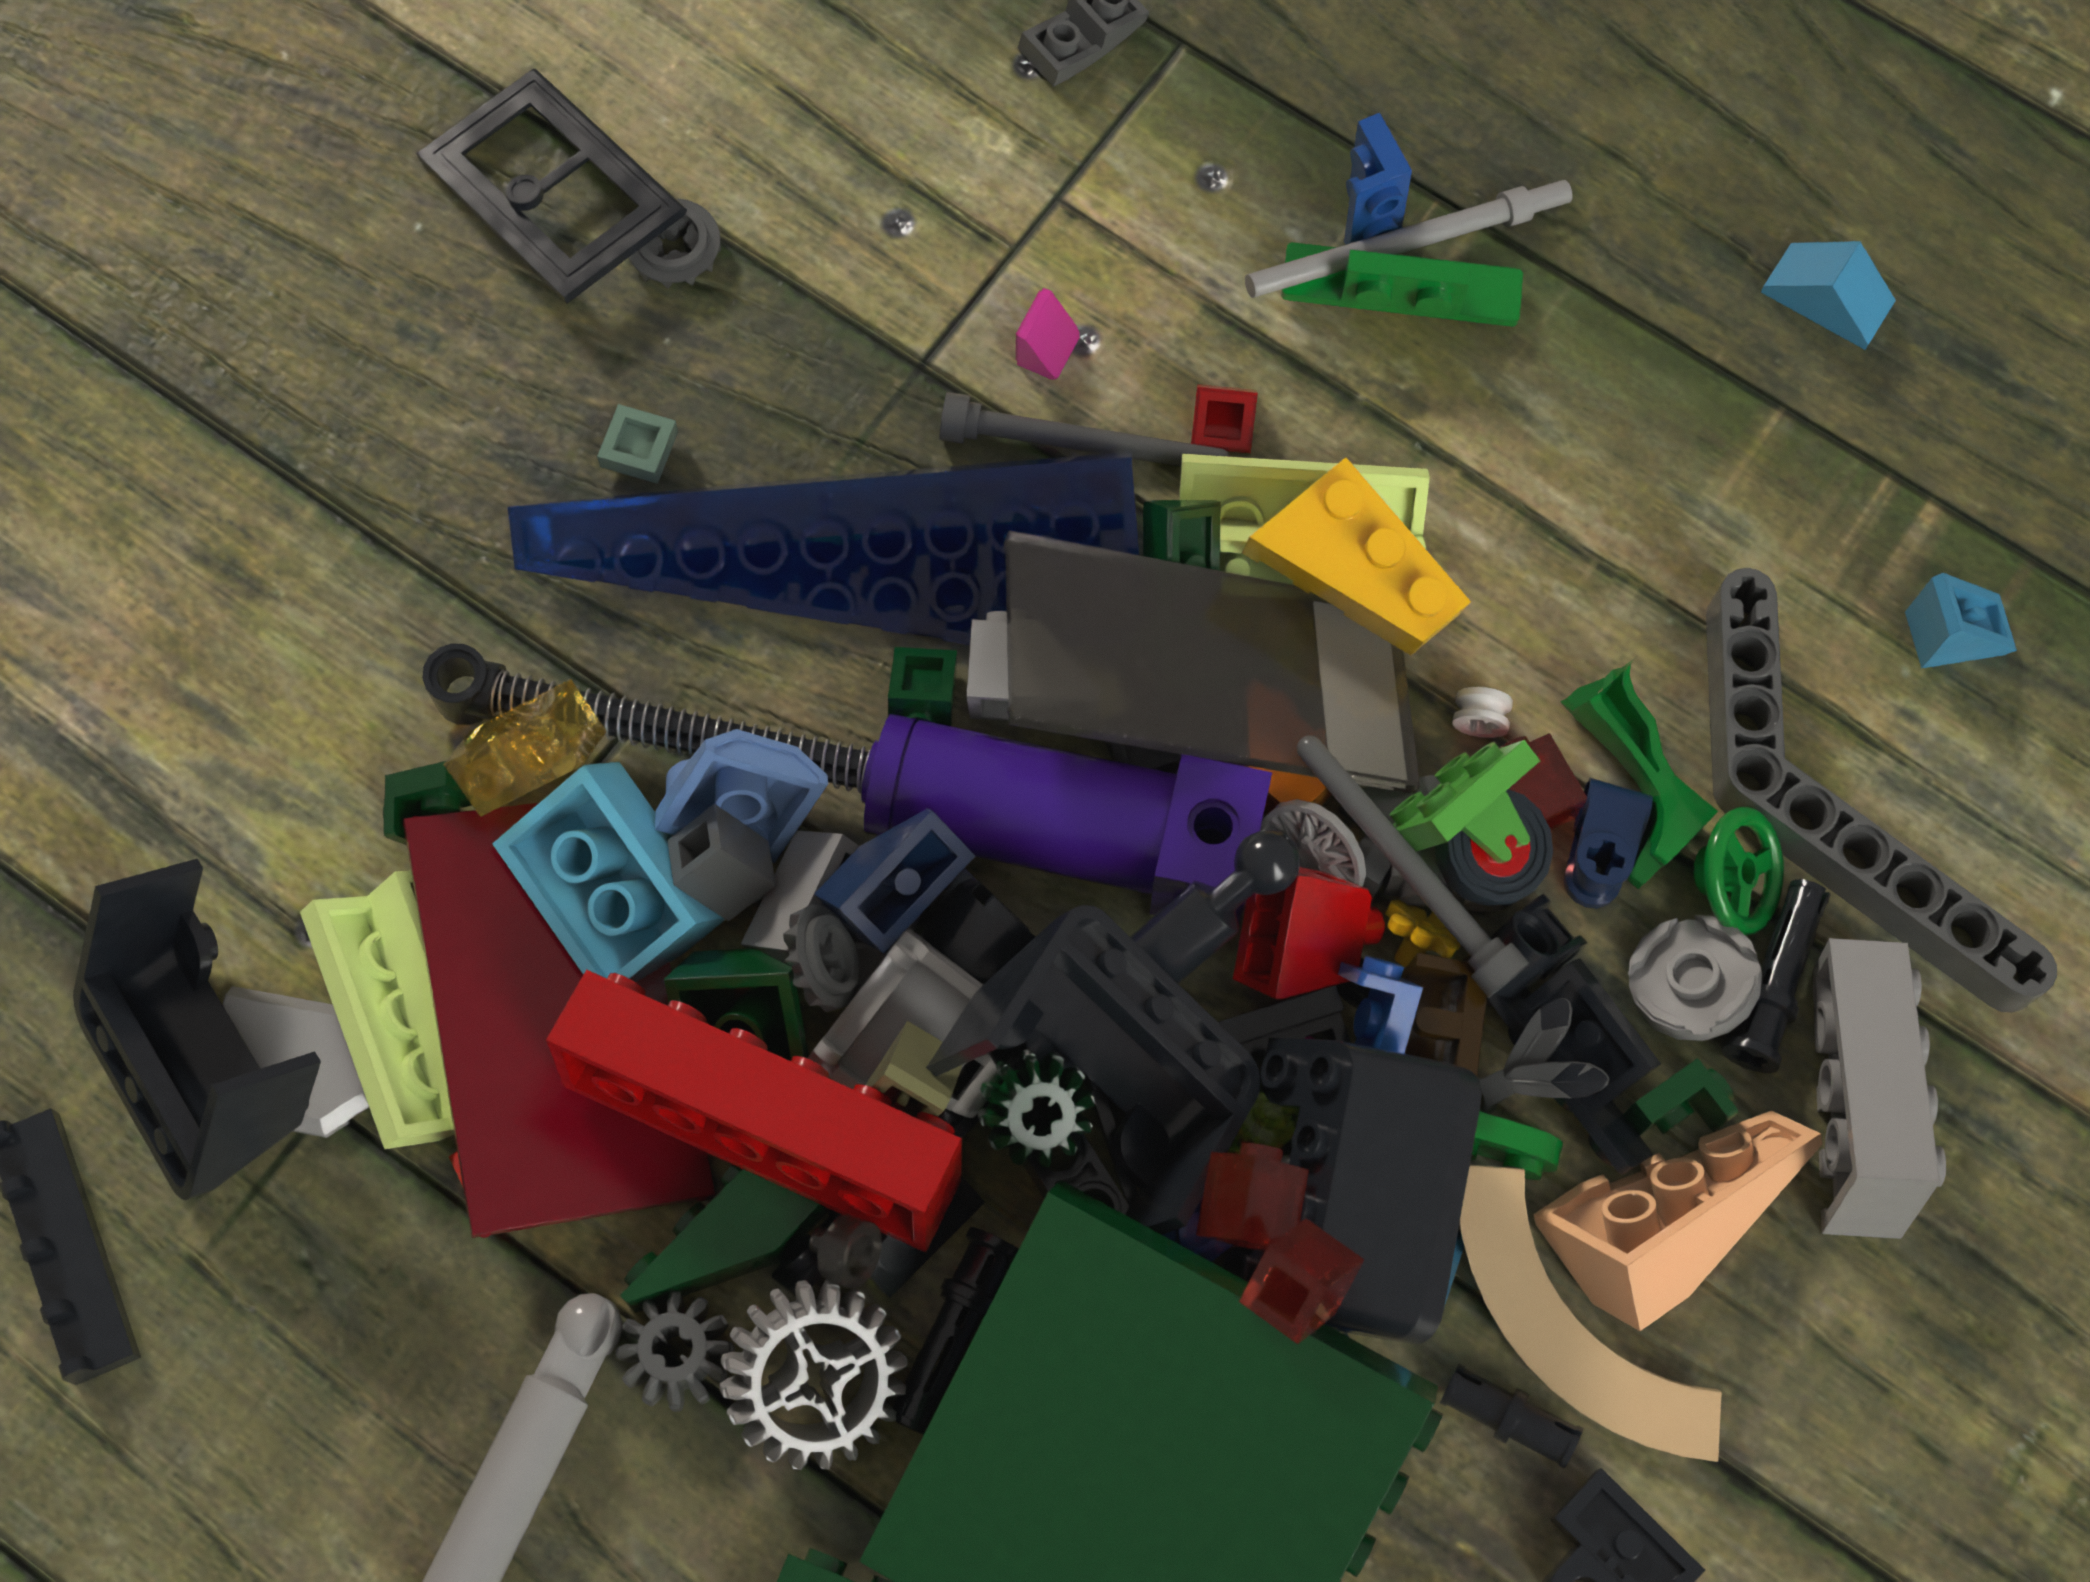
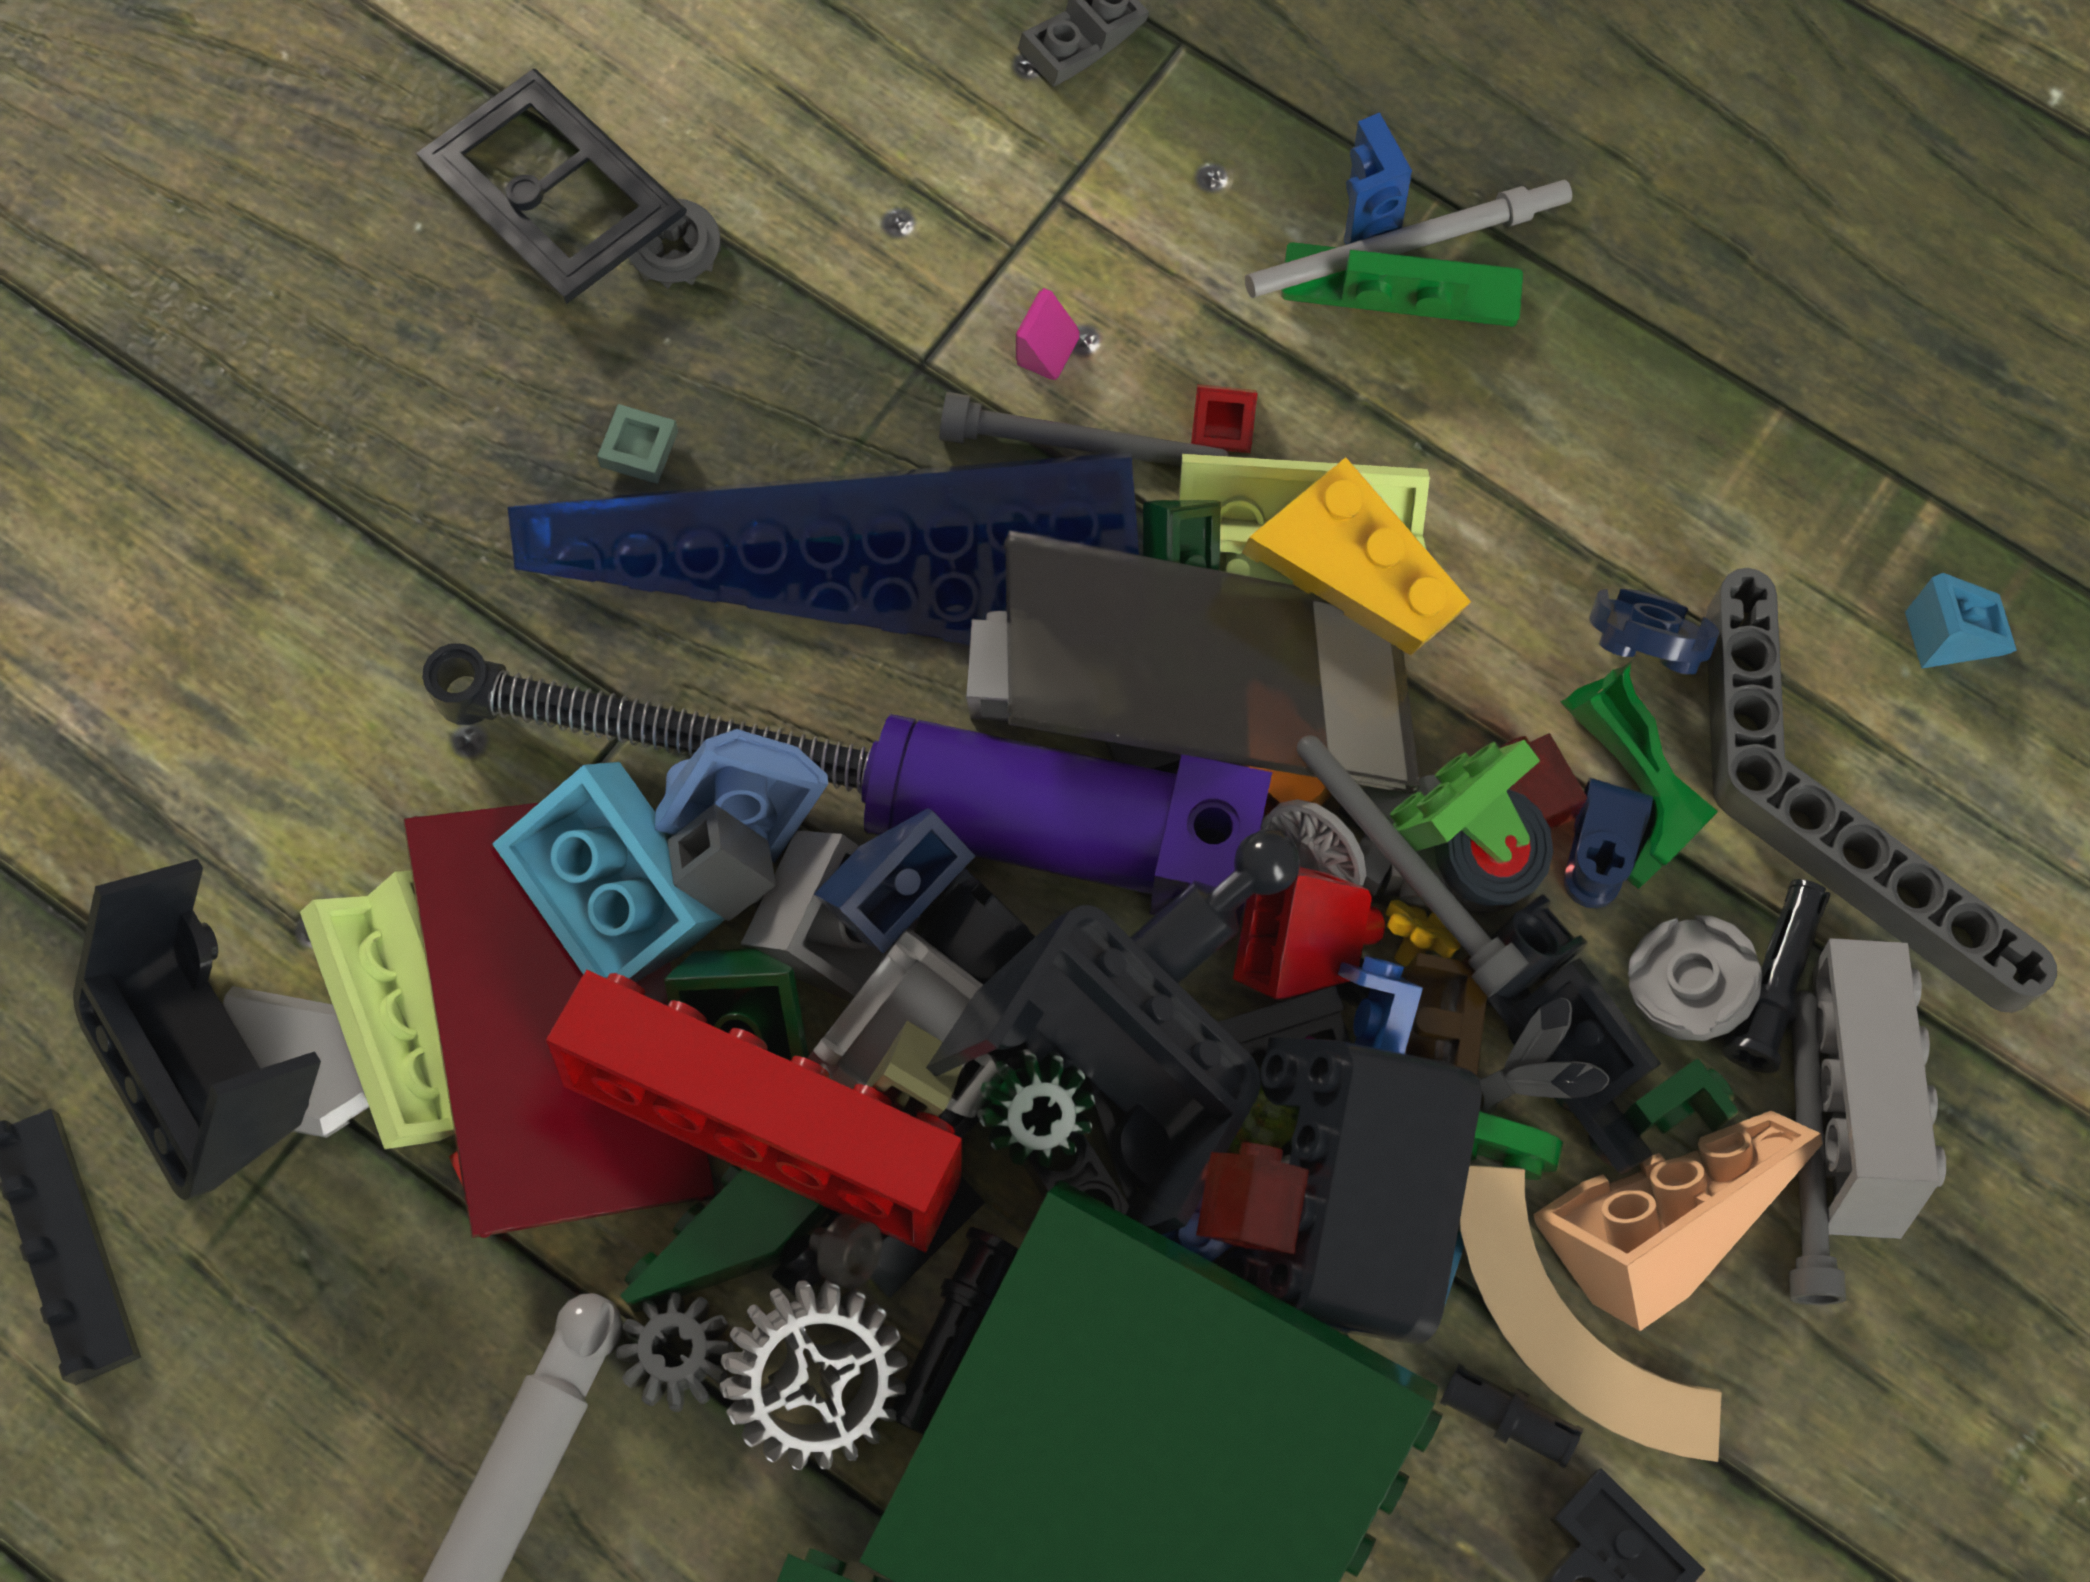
(419, 793): dark green bracket -> none
(525, 748): clear yellow brick -> none
(822, 957): dark grey gear -> none
(923, 684): dark green bracket -> none
(1301, 1280): clear red brick -> none
(1482, 712): white bush -> none
(1652, 627): none -> dark blue plate
(1727, 871): green piece -> none
(1816, 1272): none -> dark grey piece
(1832, 287): dark azure slope -> none

